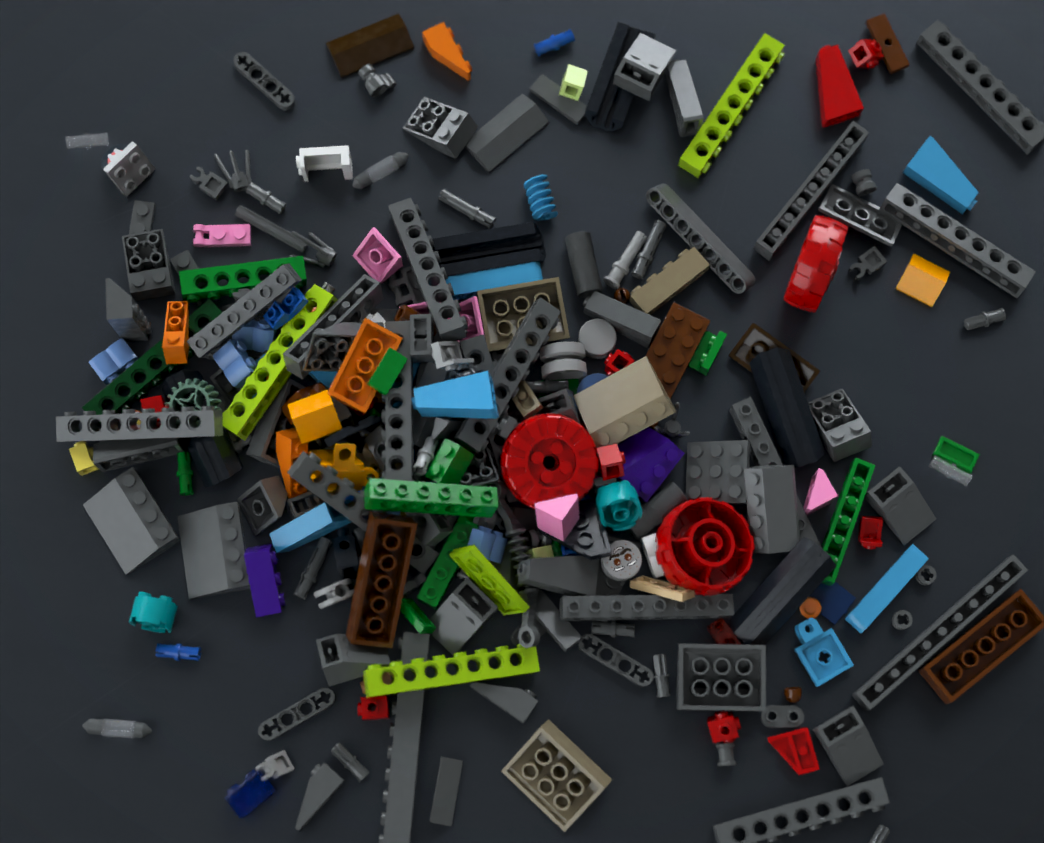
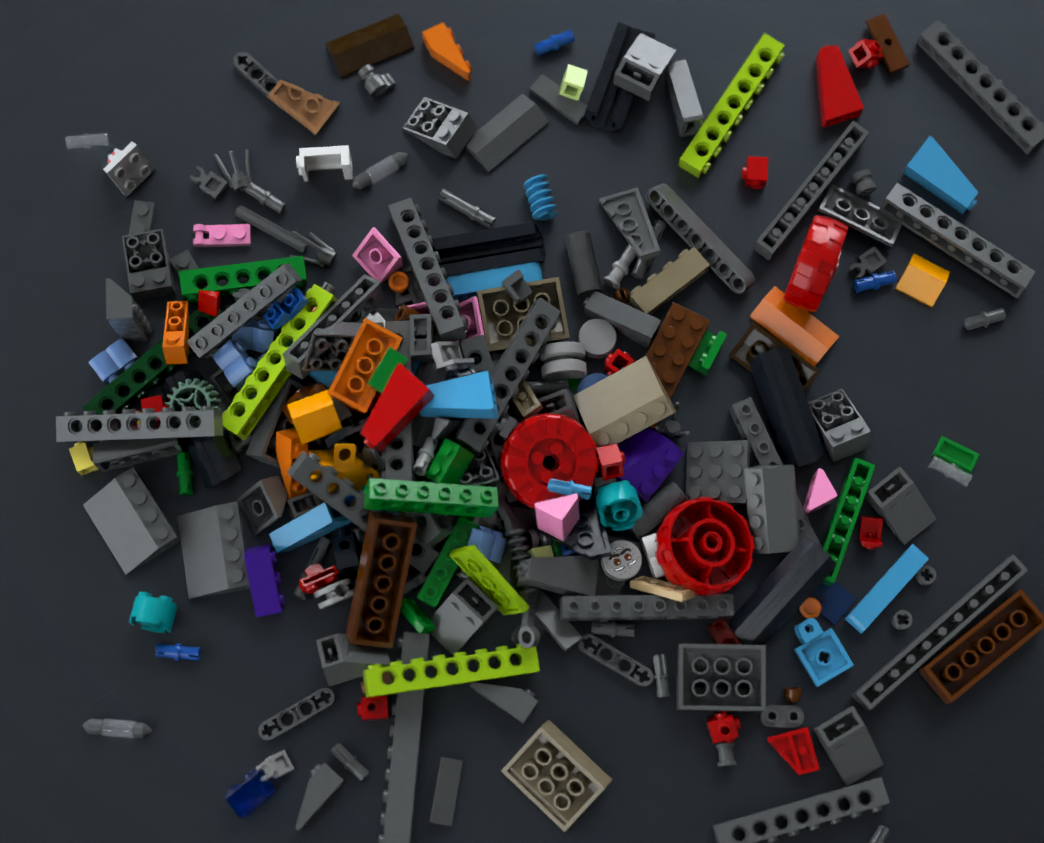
(209, 302): none -> red slope
(305, 107): none -> medium nougat wing
(317, 578): none -> red piece
(396, 407): none -> red slope
(398, 282): none -> orange tile
(516, 287): none -> dark grey panel
(569, 488): none -> dark azure axle
(632, 220): none -> dark grey wing
(755, 172): none -> red brick
(794, 327): none -> orange slope
(874, 281): none -> blue pin

